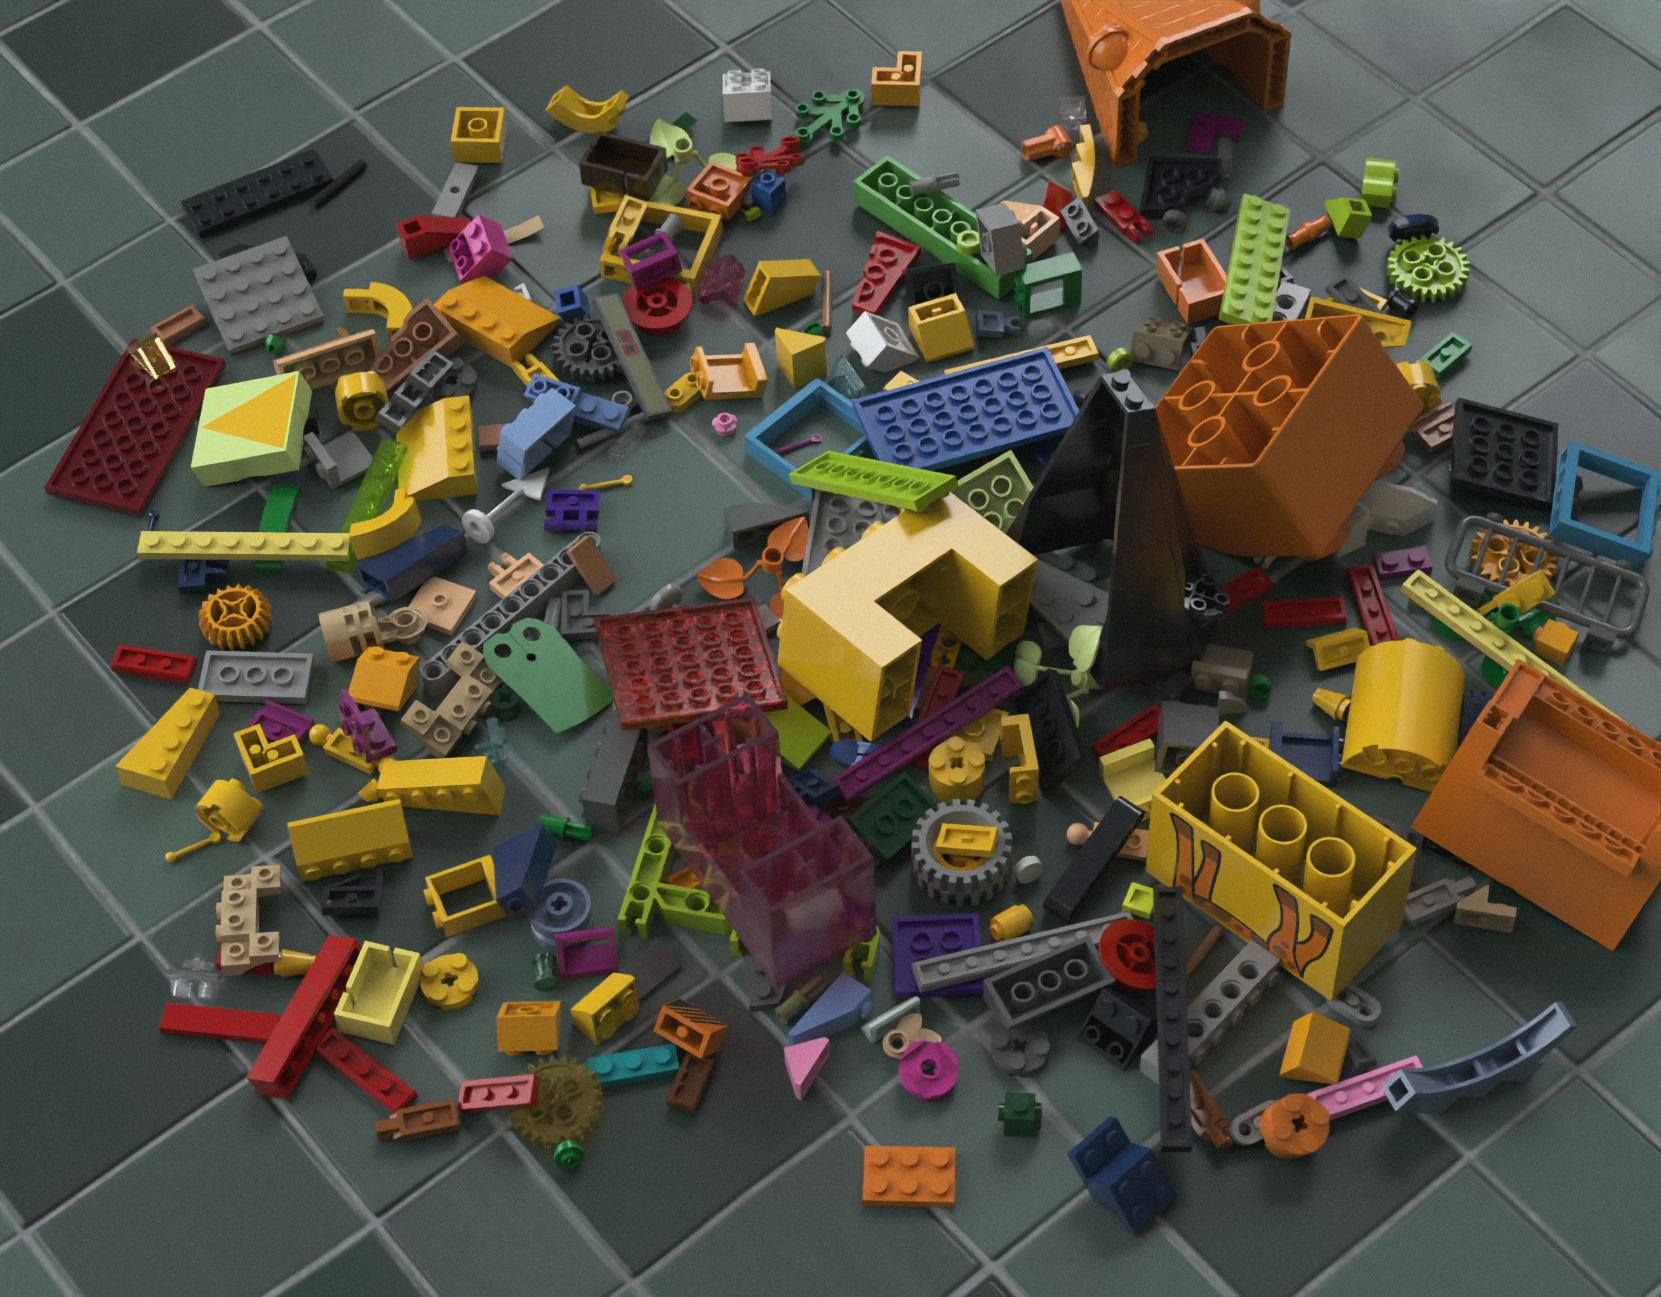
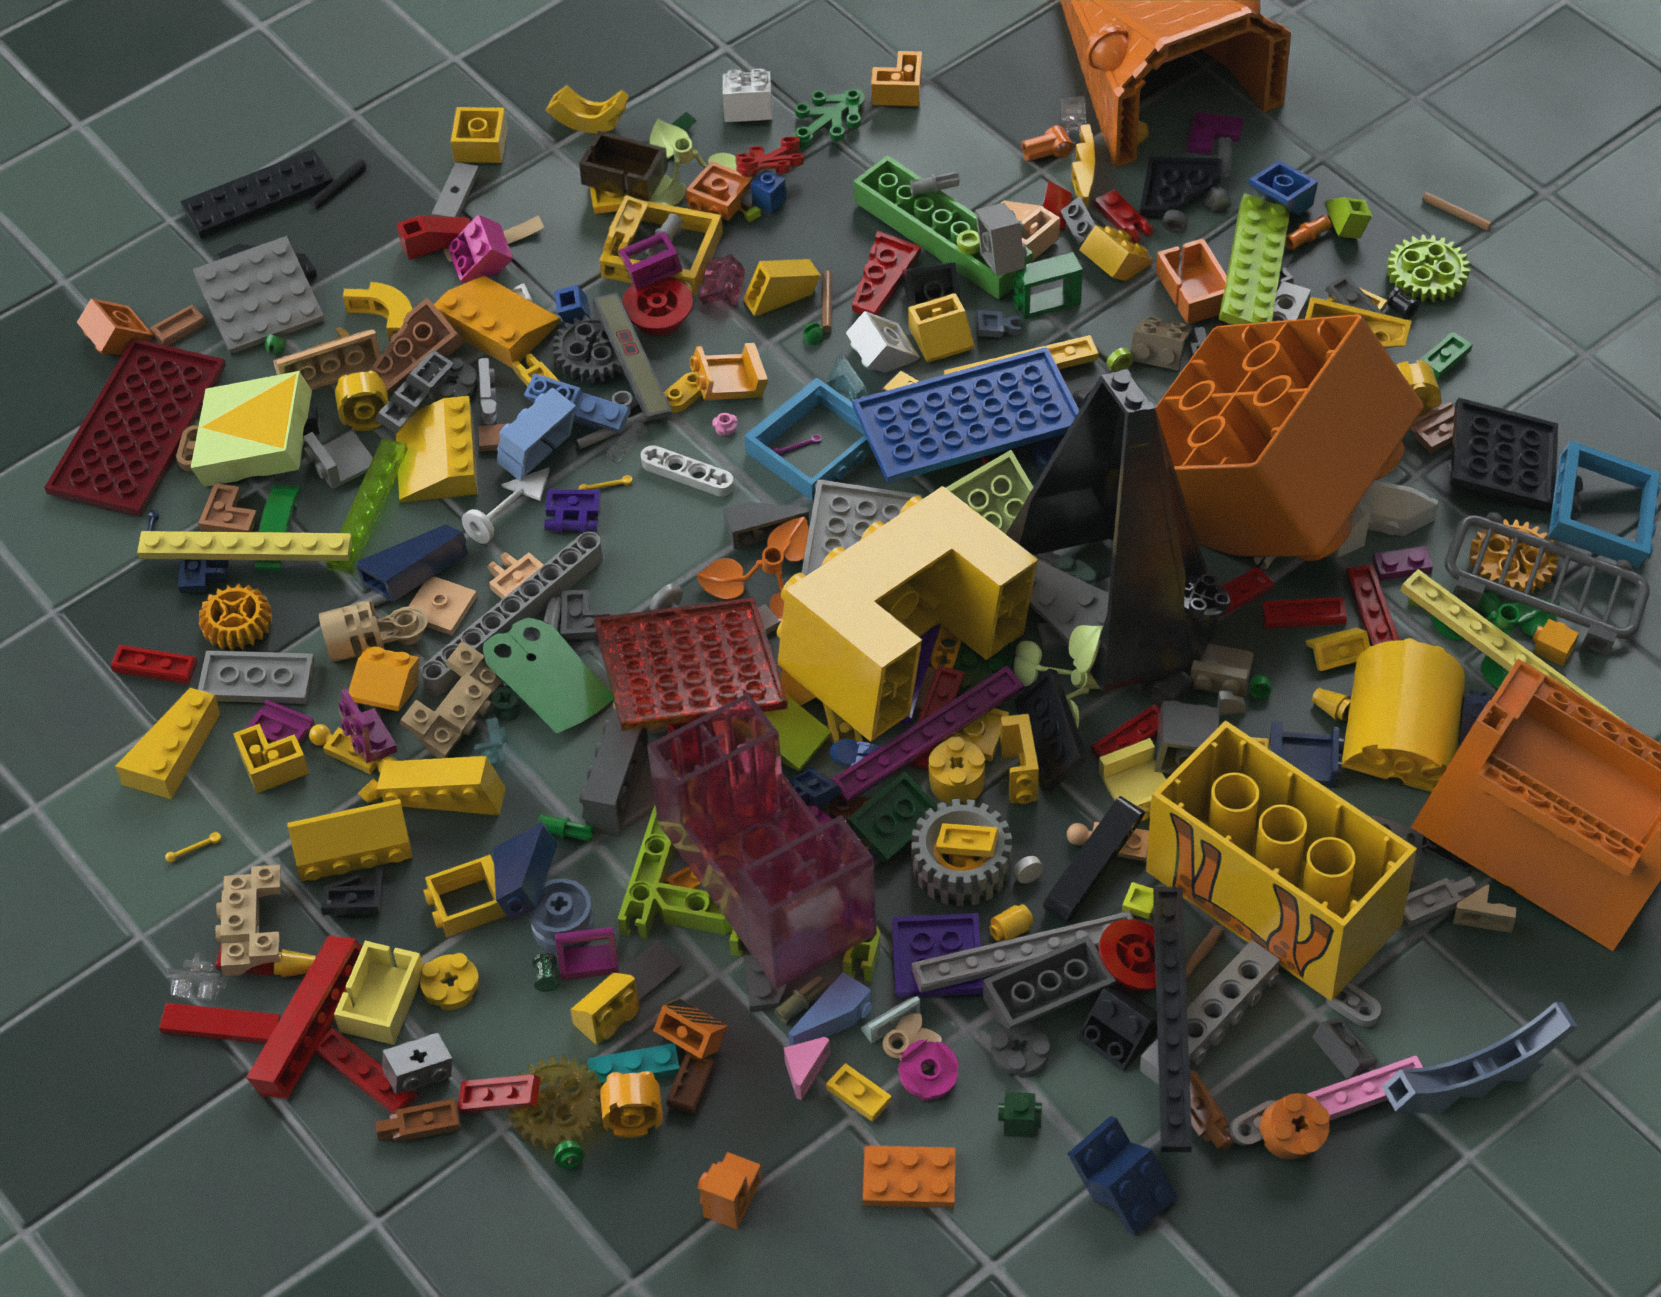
(112, 326): none -> orange slope
(152, 355): clear yellow slope -> none
(186, 447): none -> medium nougat plate
(223, 515): none -> nougat plate
(228, 809): yellow brick -> none
(388, 529): yellow arch -> none
(417, 1063): none -> brick
(487, 394): none -> light grey hinge
(529, 1027): light orange slope -> none
(591, 565): nougat tile -> none
(631, 1103): none -> light orange brick
(644, 783): green plate -> none
(689, 467): none -> white beam
(729, 1189): none -> orange brick
(800, 356): yellow slope -> none
(859, 1092): none -> yellow plate
(874, 480): lime plate -> none
(1115, 252): none -> yellow slope
(1285, 187): none -> blue slope
(1315, 1050): light orange slope -> none
(1378, 182): lime brick -> none
(1413, 225): dark blue tile -> none
(1457, 211): none -> medium nougat bar
(1523, 594): yellow hinge -> none

